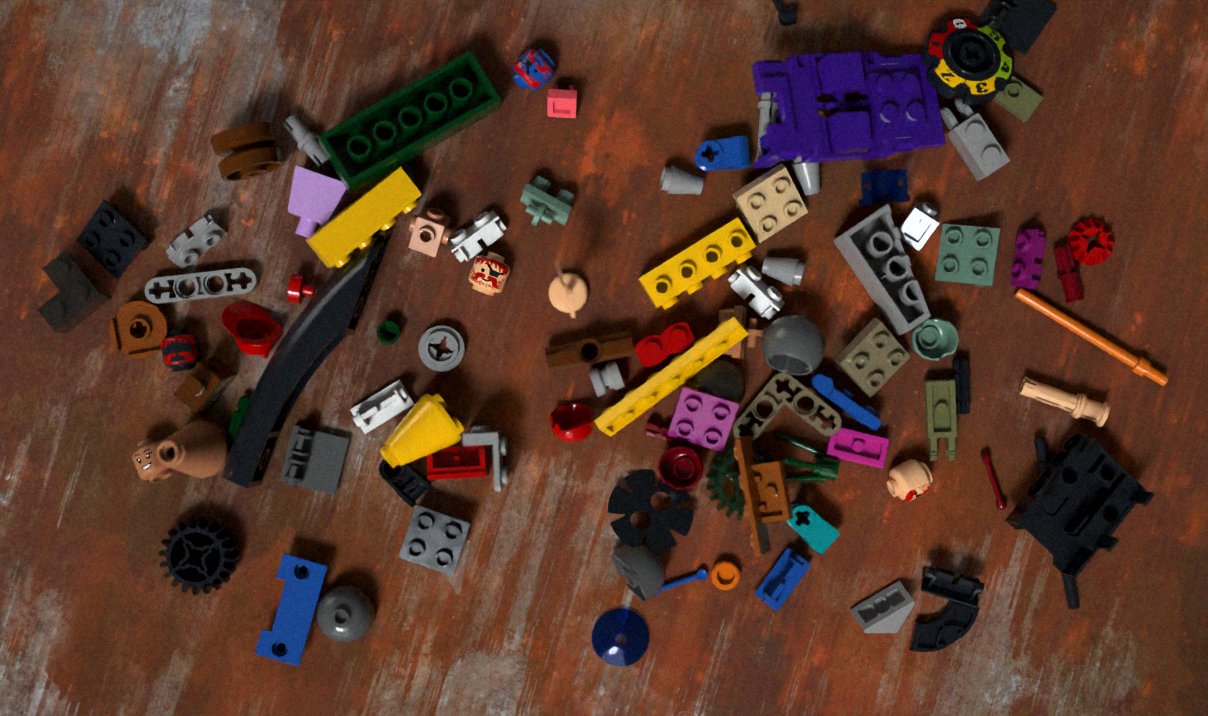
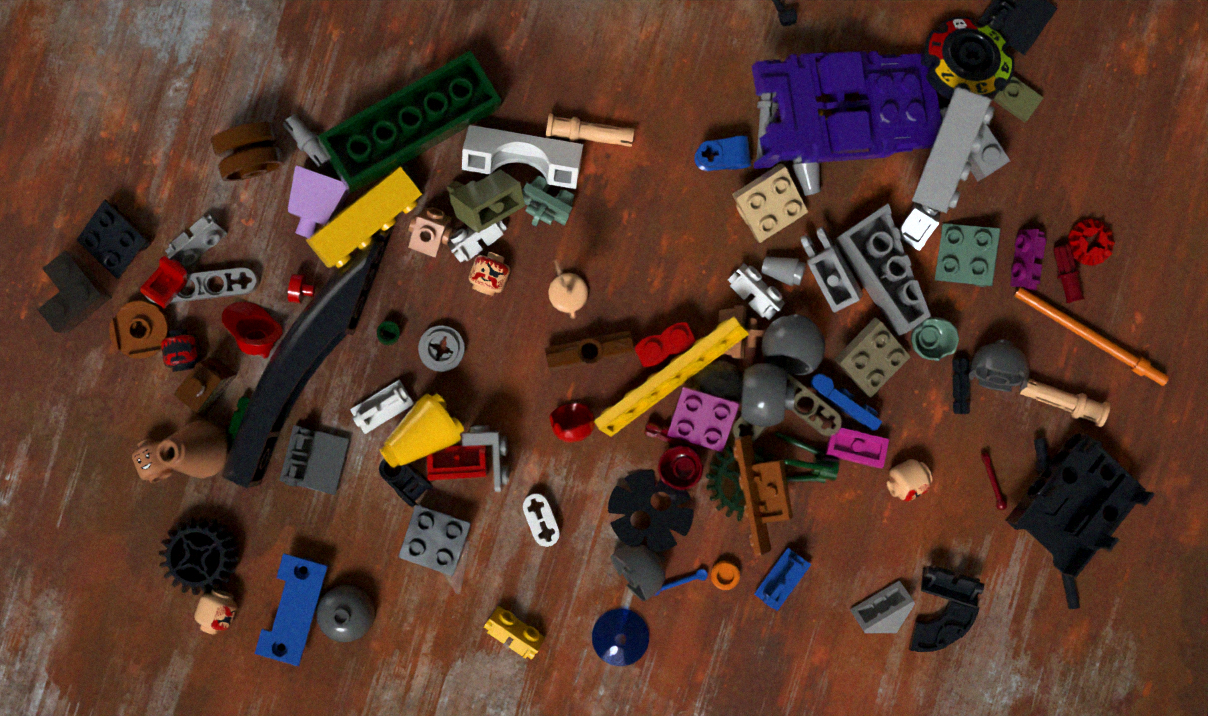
(165, 282): none -> red bracket
(215, 611): none -> light nougat head
(486, 201): none -> olive hinge
(491, 148): none -> white arch
(525, 638): none -> yellow hinge
(533, 69): head -> none
(534, 522): none -> white beam
(562, 102): coral tile -> none
(575, 129): none -> light nougat pin
(606, 378): light grey wheel -> none
(680, 182): light grey cone -> none
(697, 263): yellow brick -> none
(766, 394): none -> dark grey wheel
(814, 530): teal piece -> none
(832, 272): none -> light grey hinge
(883, 186): clear blue piece -> none
(940, 416): olive hinge -> none
(952, 150): none -> light grey wedge
(1000, 366): none -> dark grey cylinder

